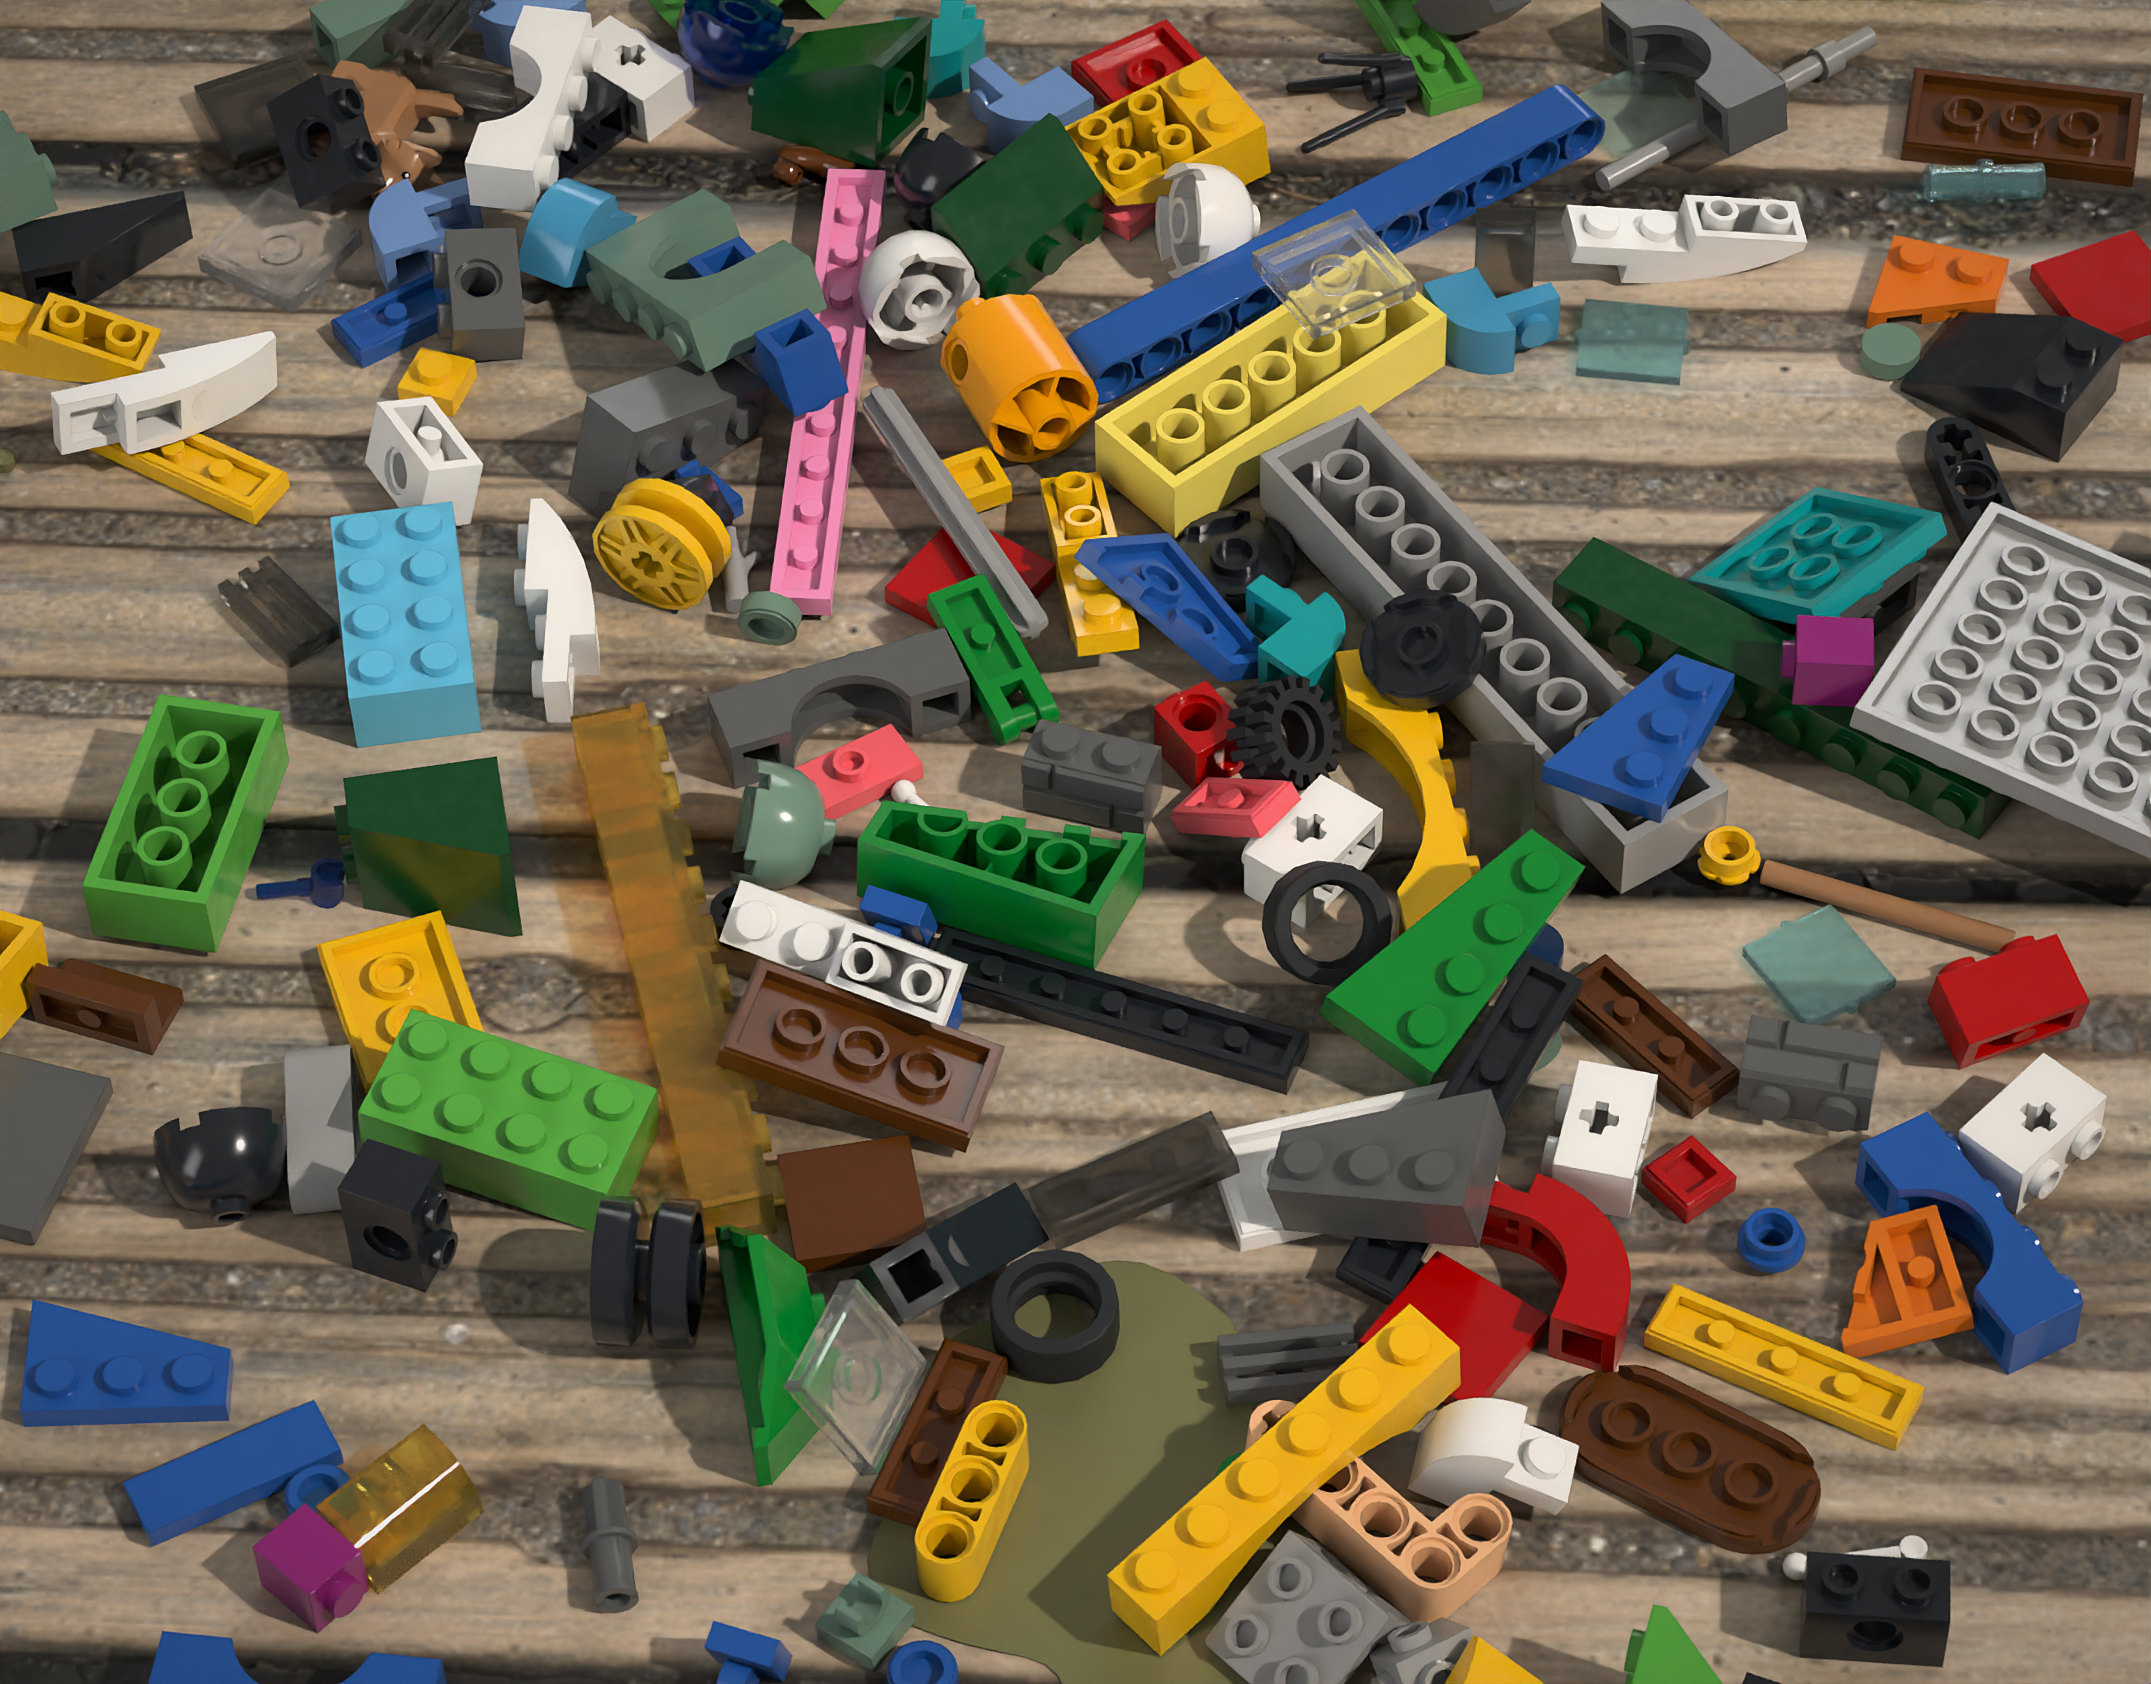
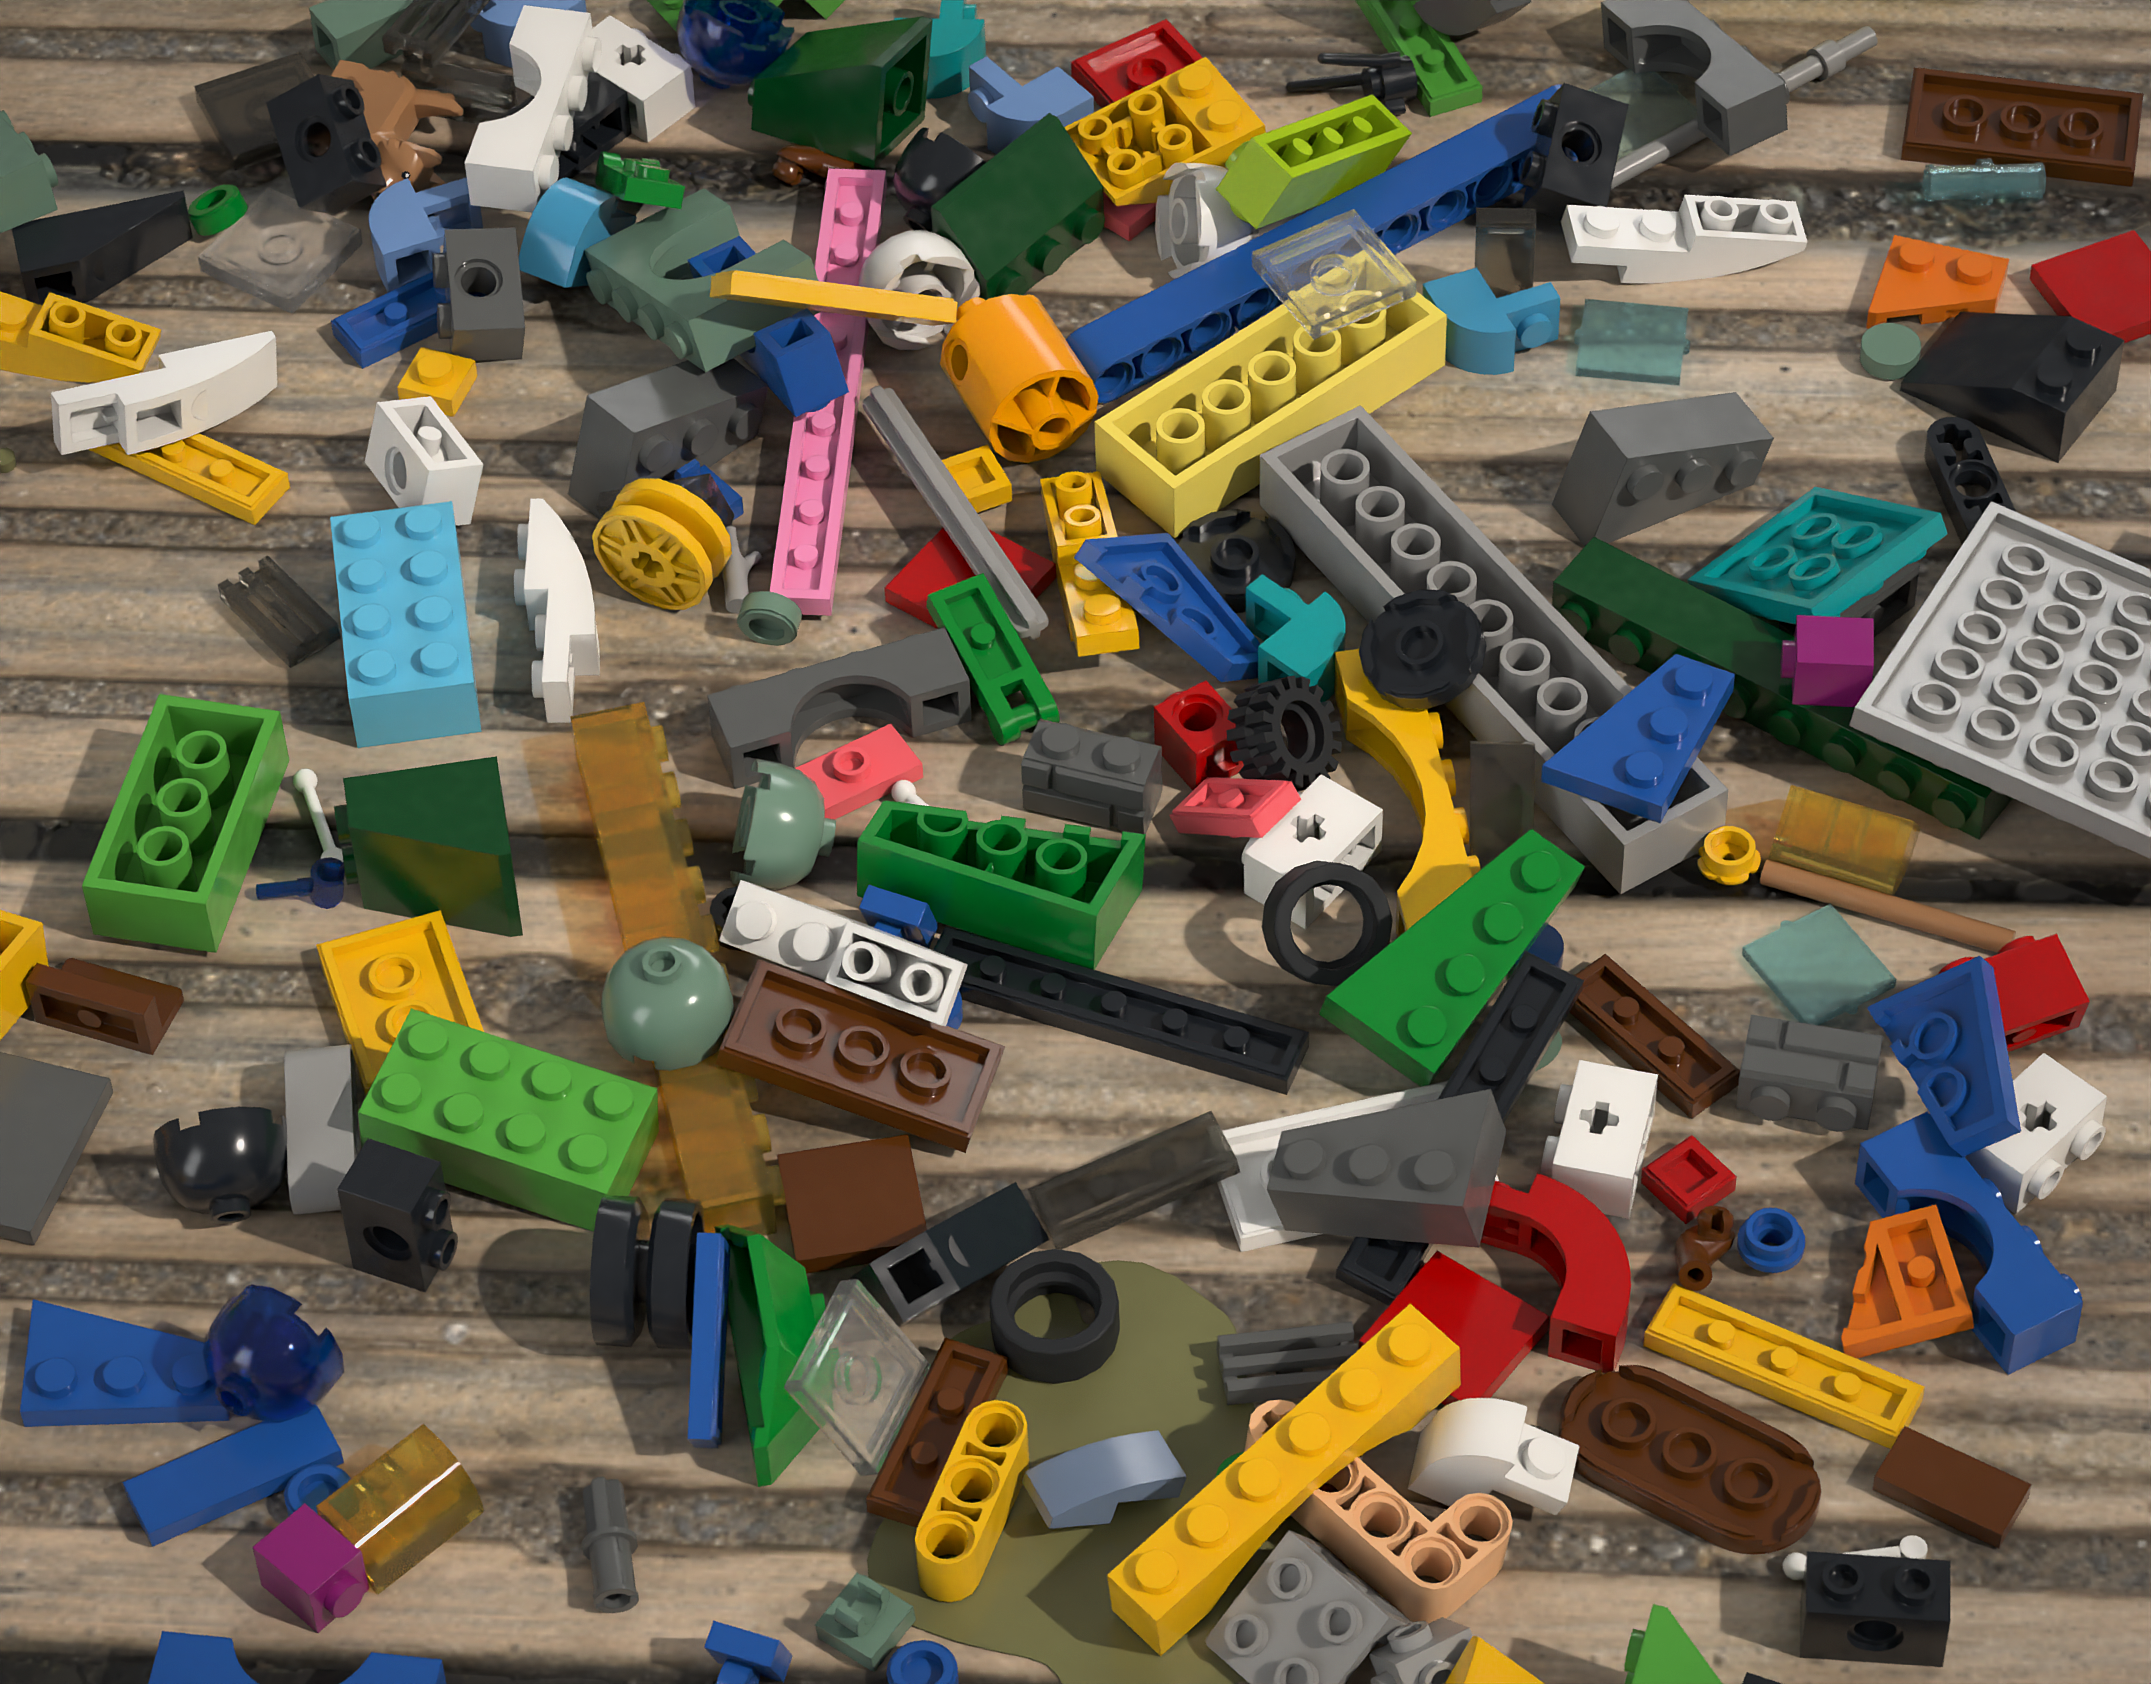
(217, 209): none -> green tile
(268, 1358): none -> clear blue cylinder
(306, 782): none -> white hinge
(638, 180): none -> green plate
(666, 1003): none -> sand green cylinder
(709, 1341): none -> blue tile
(833, 298): none -> yellow tile
(1092, 1479): none -> sand blue slope
(1311, 161): none -> lime brick
(1593, 131): none -> black brick
(1658, 463): none -> dark grey wedge
(1703, 1246): none -> reddish brown arm
(1844, 840): none -> clear yellow brick
(1951, 1487): none -> reddish brown tile
(1956, 1053): none -> blue wing

